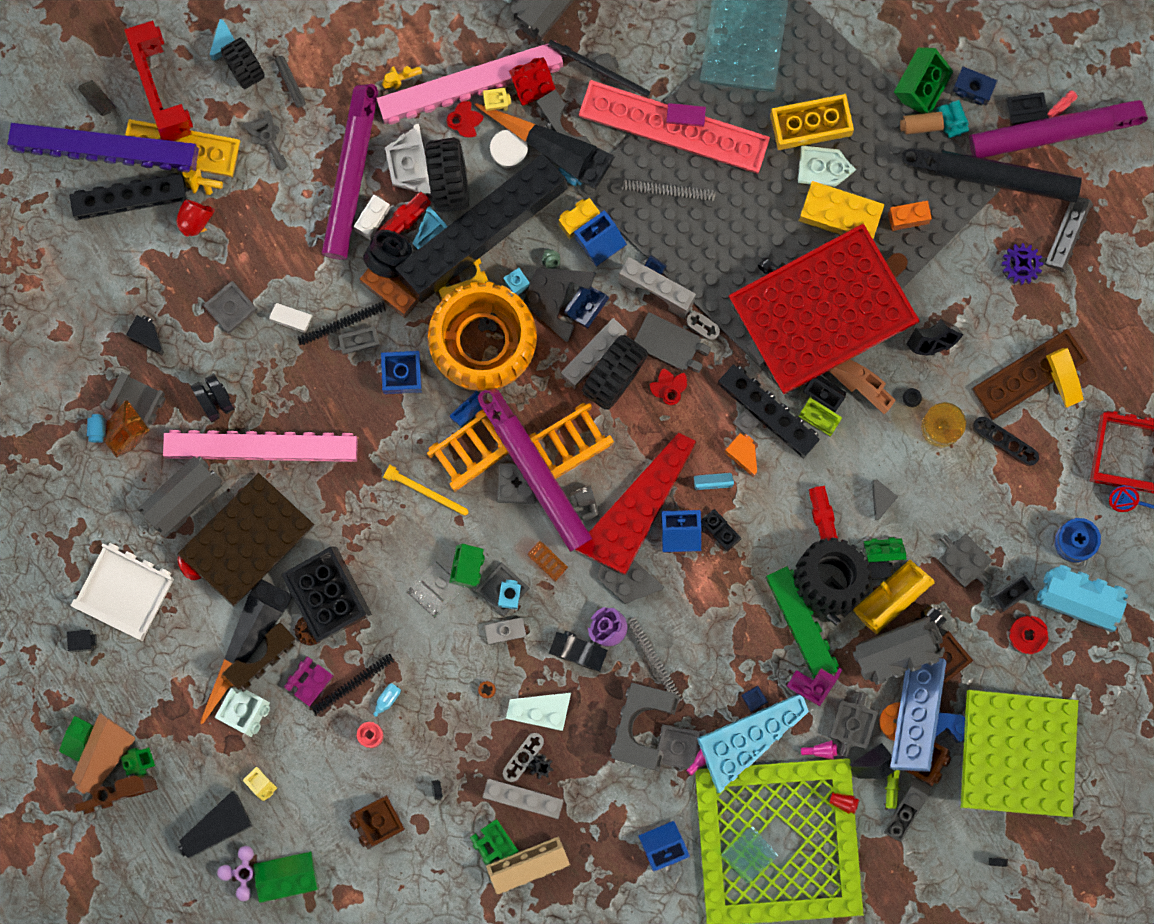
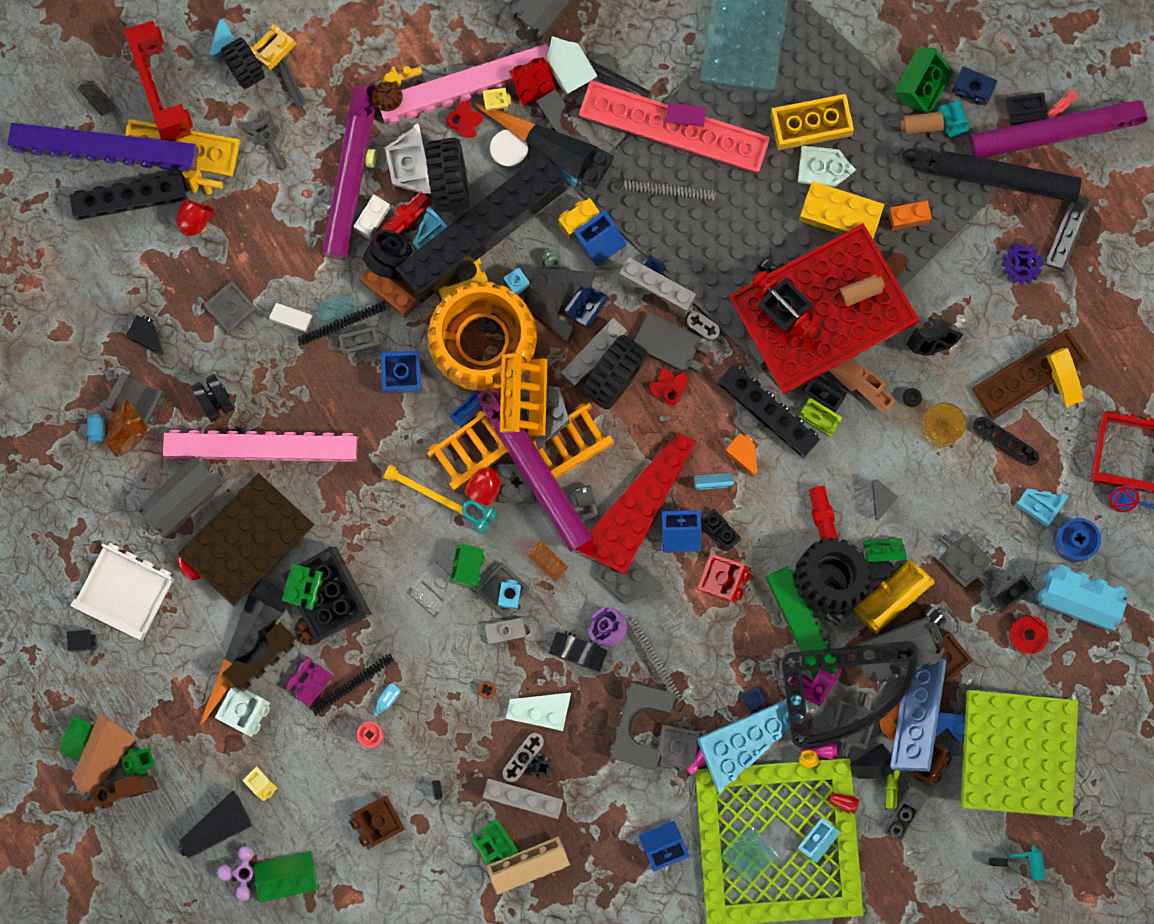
(275, 50): none -> yellow plate
(297, 585): none -> green plate
(337, 309): none -> clear light blue plate
(371, 157): none -> yellowish green tile
(388, 104): none -> reddish brown gear
(481, 524): none -> teal piece
(483, 486): none -> red piece
(511, 390): none -> light orange fence
(556, 414): none -> dark grey wing
(569, 64): none -> light aqua tile
(724, 578): none -> plate
(785, 305): none -> black brick
(808, 759): none -> yellow plate
(819, 840): none -> medium azure slope
(855, 727): none -> black beam
(862, 290): none -> medium nougat brick
(1035, 862): none -> teal piece
(1041, 505): none -> medium azure wing

